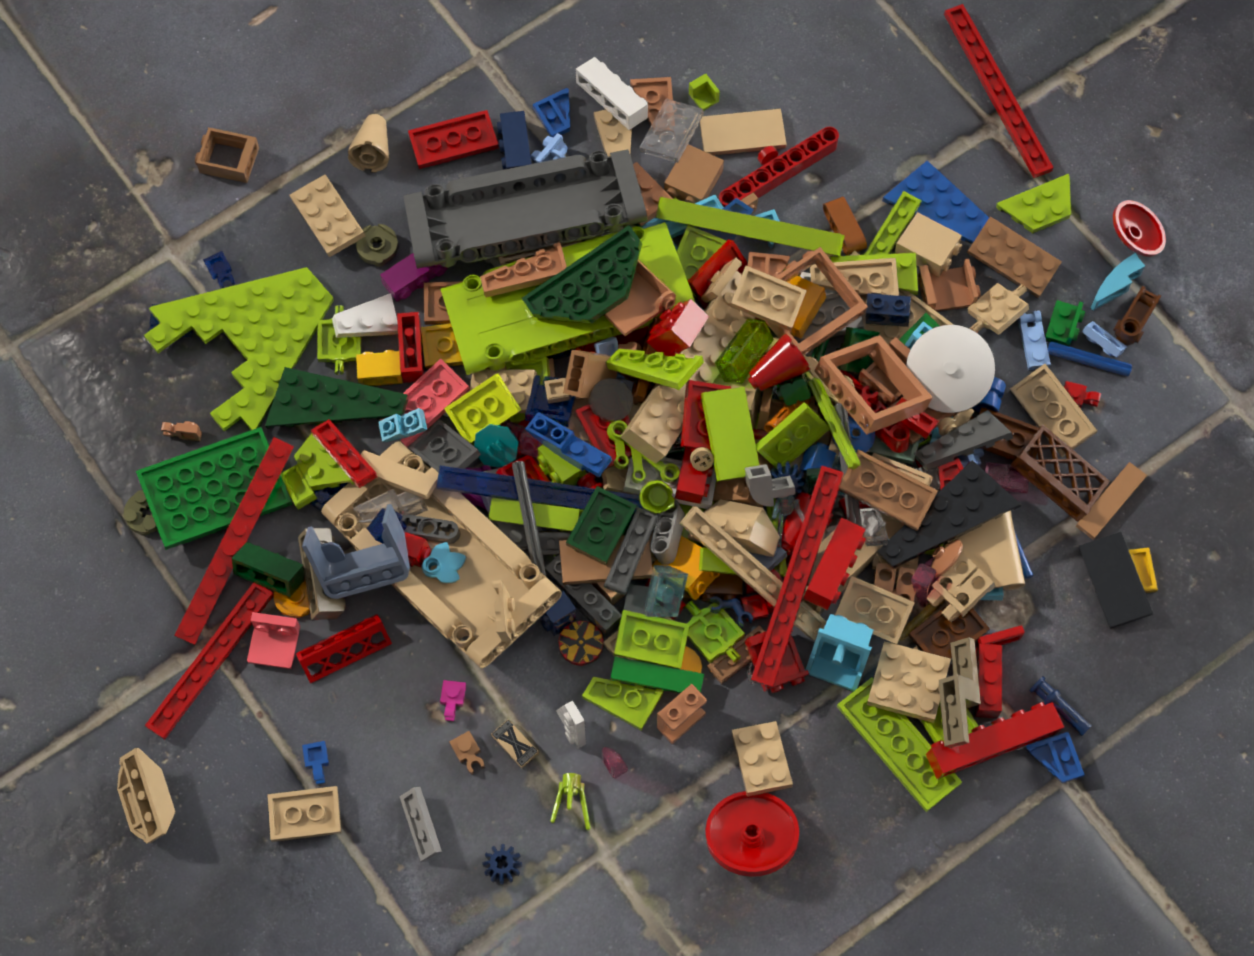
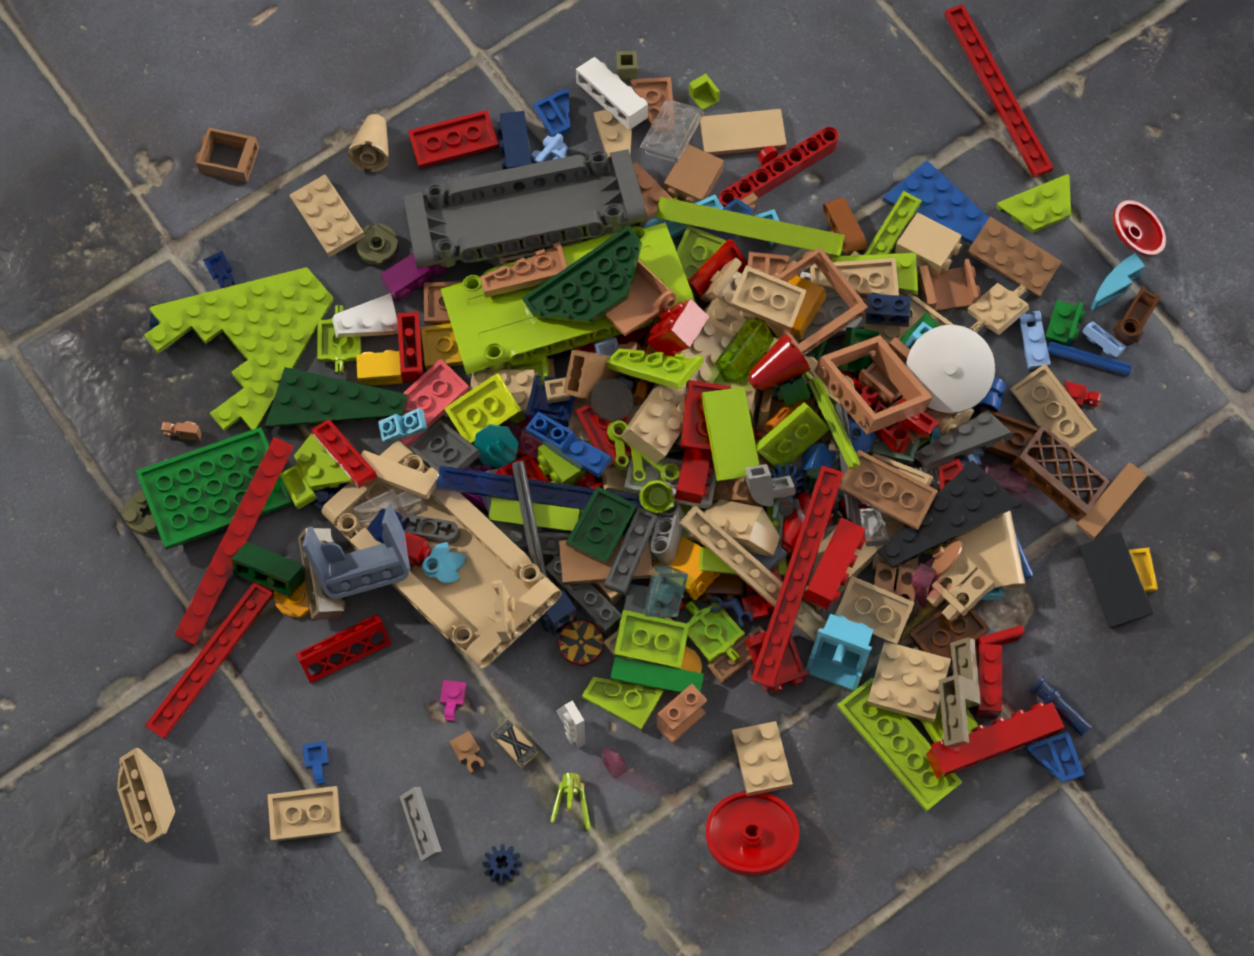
(273, 640): coral bracket -> none
(626, 65): none -> olive brick
(701, 459): tan tile -> none

